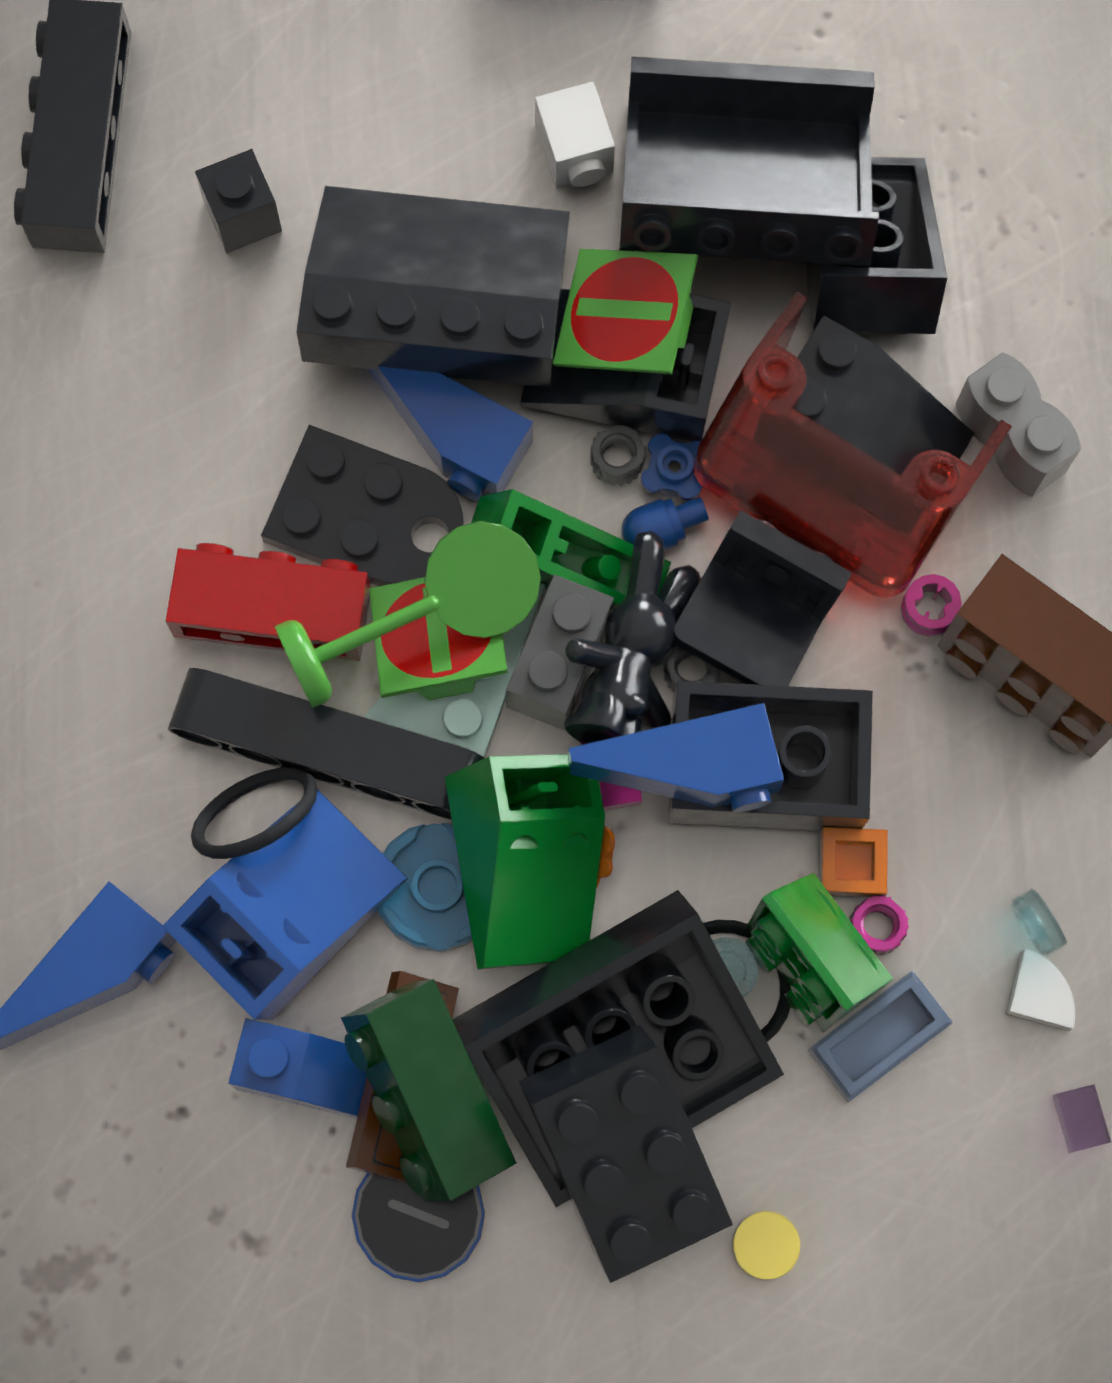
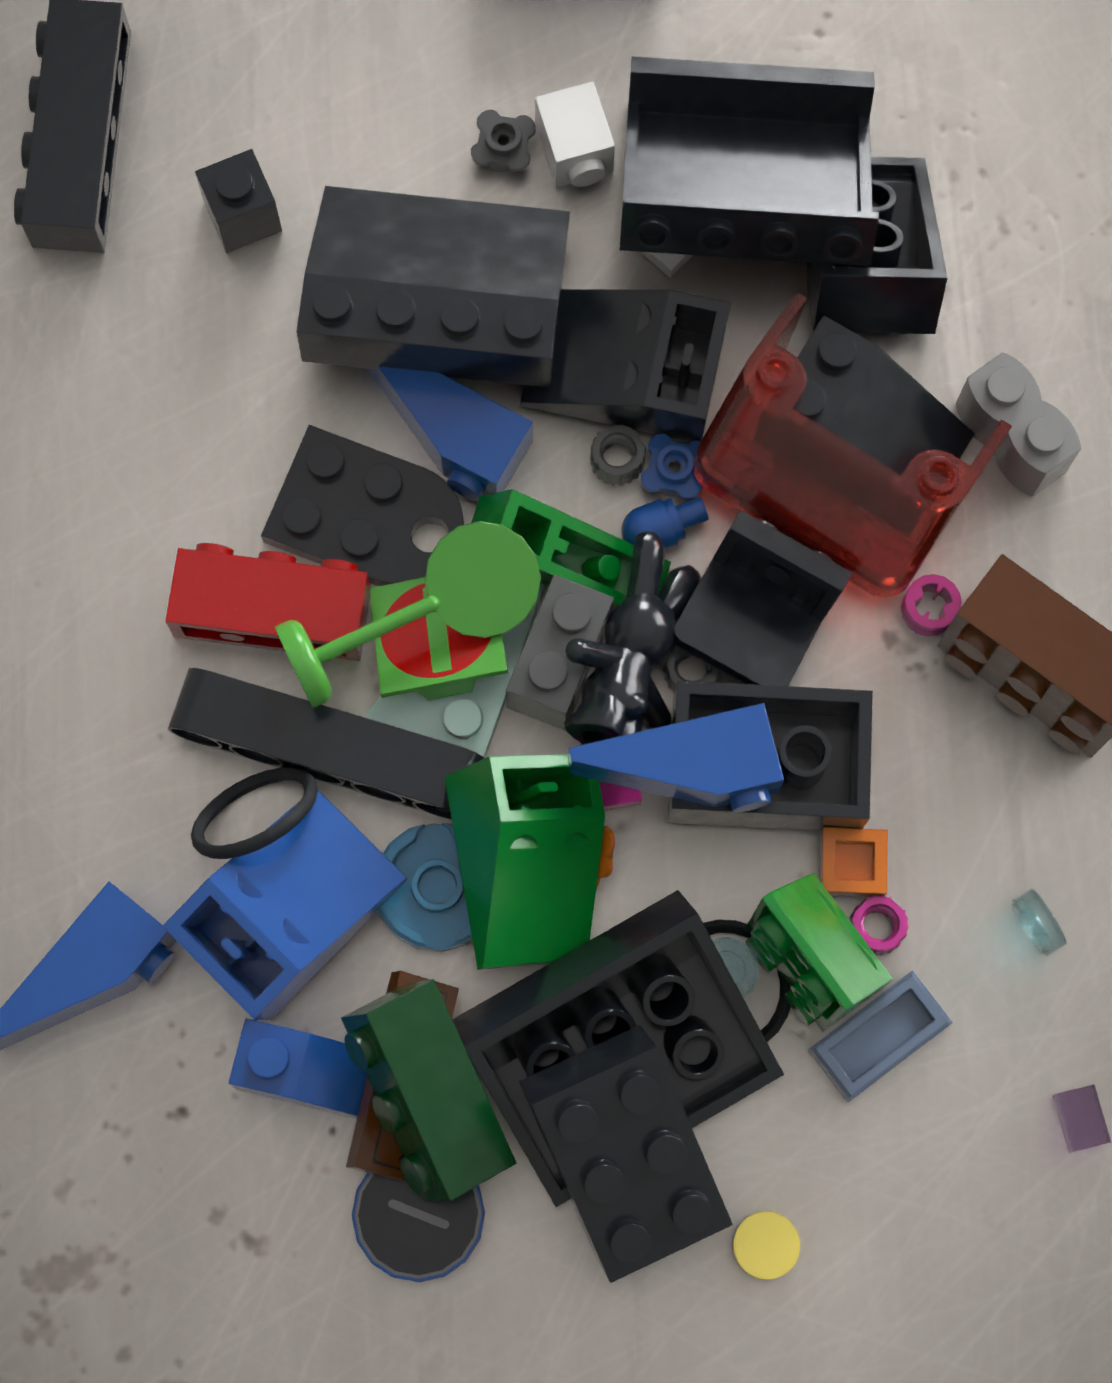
(503, 157): none -> dark grey plate
(627, 311): piece -> none
(1041, 993): white tile -> none

